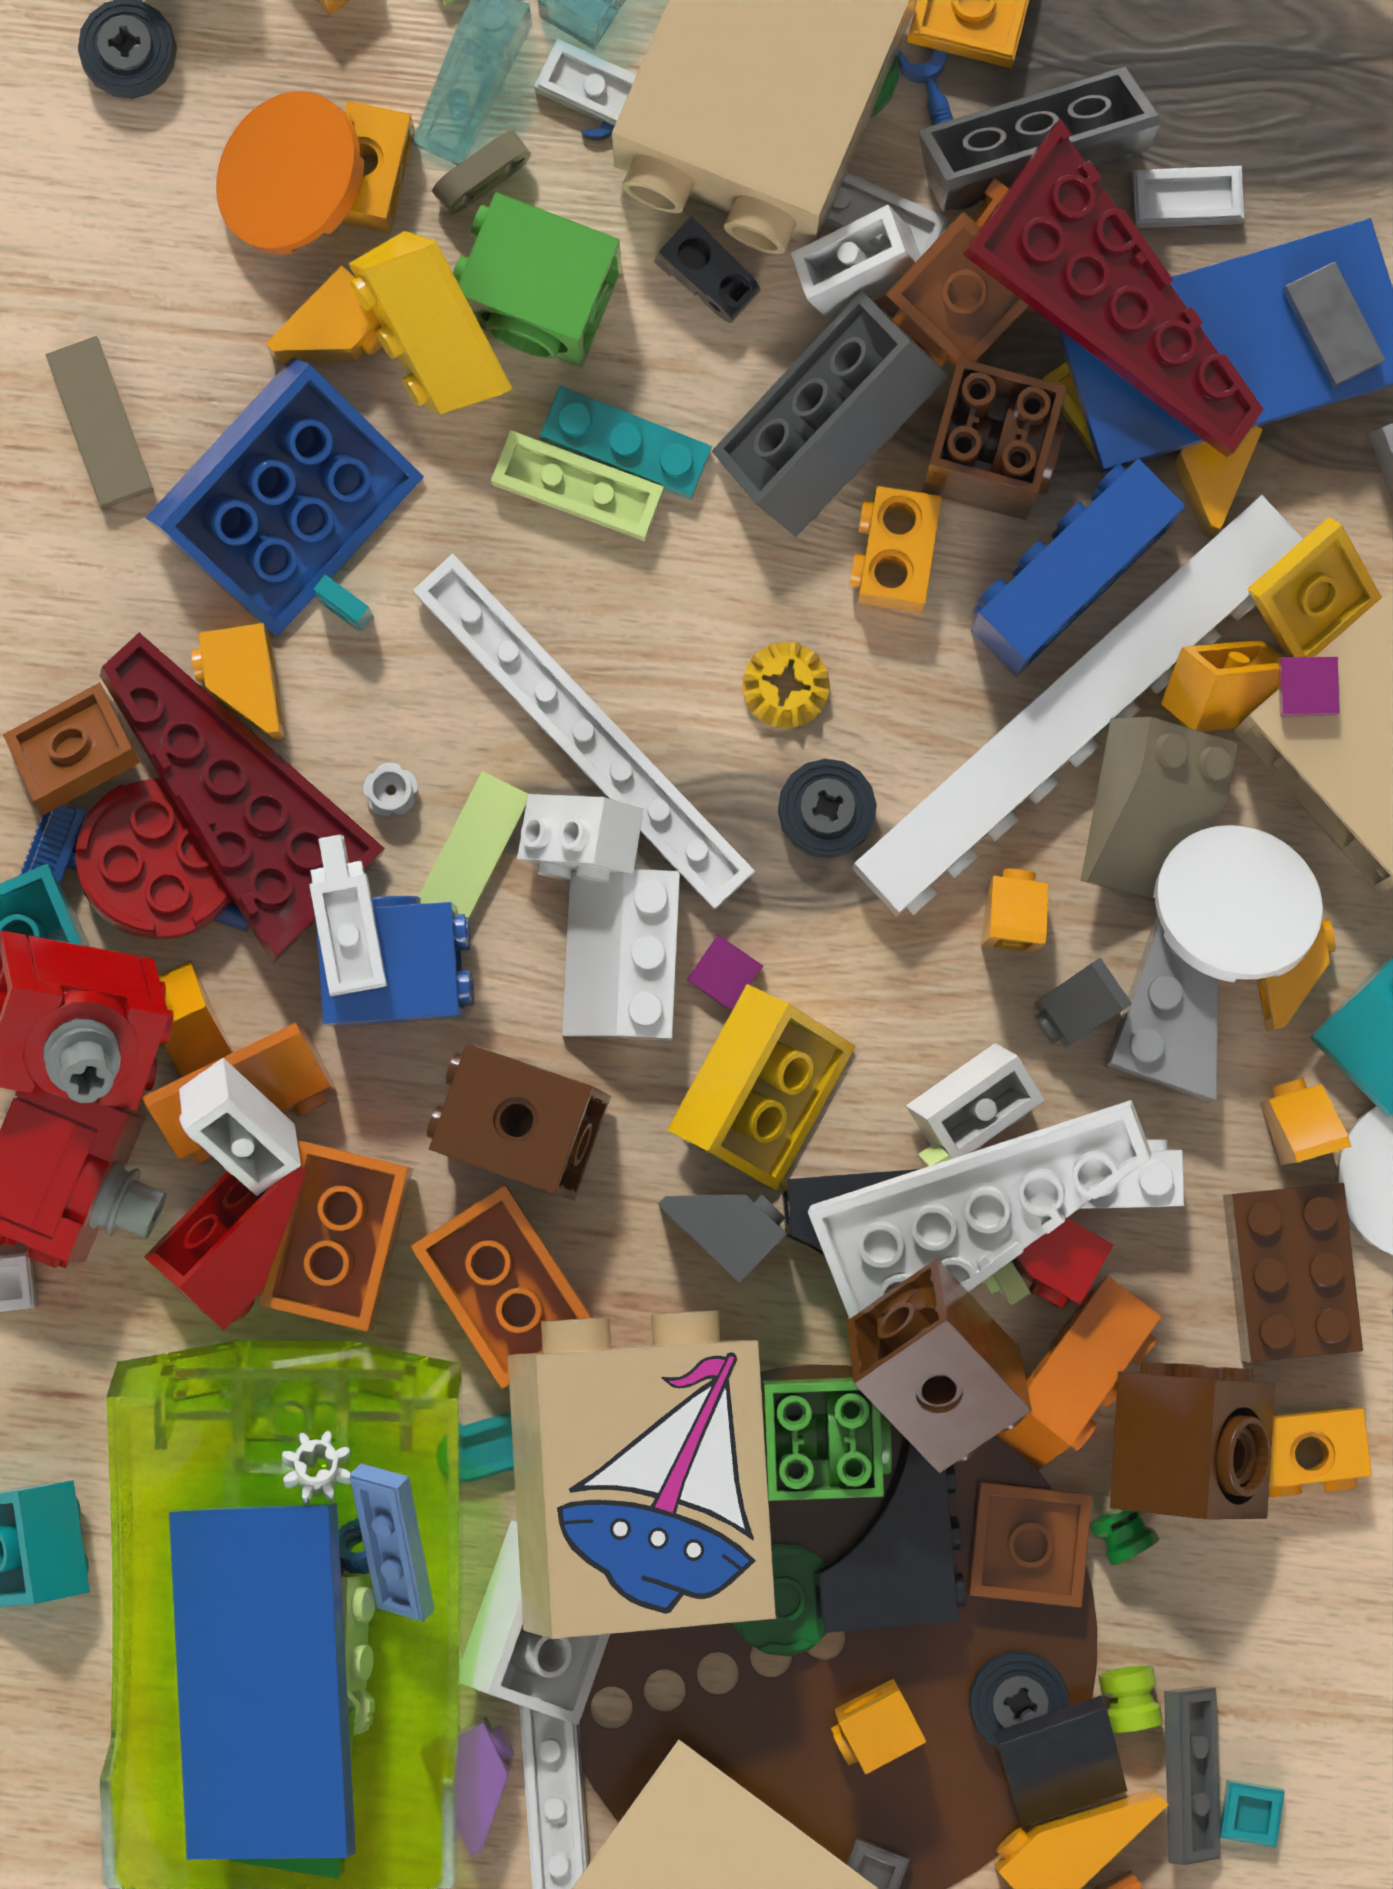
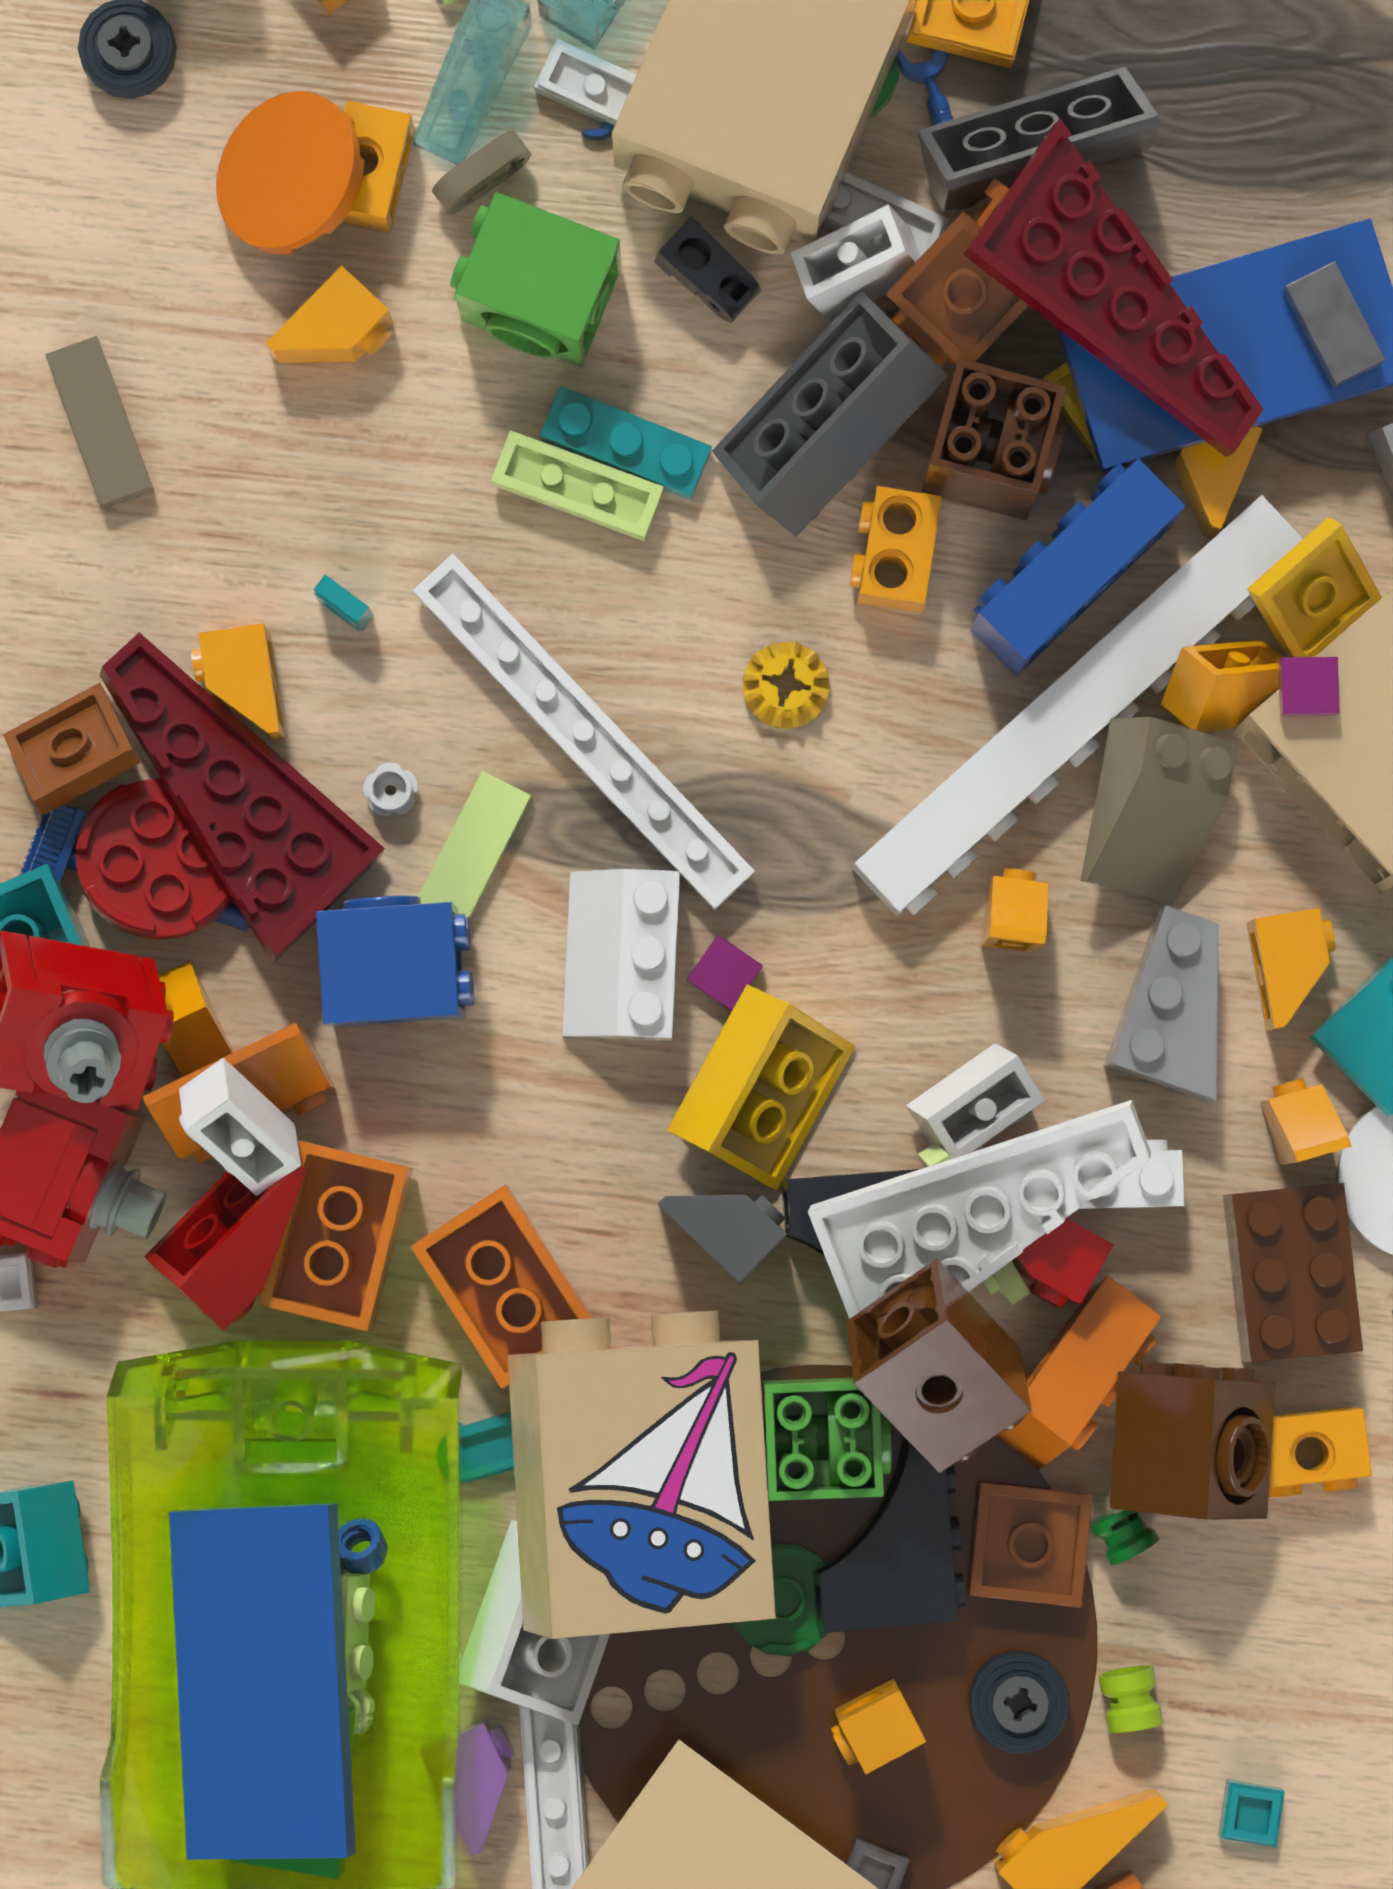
(285, 495): blue slope -> none
(307, 1456): white gear -> none
(346, 921): white hinge -> none
(392, 1542): medium blue tile -> none
(427, 324): yellow slope -> none
(485, 1112): reddish brown brick -> none
(580, 835): white brick -> none
(819, 831): black wheel -> none
(1061, 1761): black tile -> none
(1080, 1004): dark grey slope -> none
(1187, 197): white tile -> none
(1192, 1775): dark grey tile -> none
(1238, 903): white tile -> none

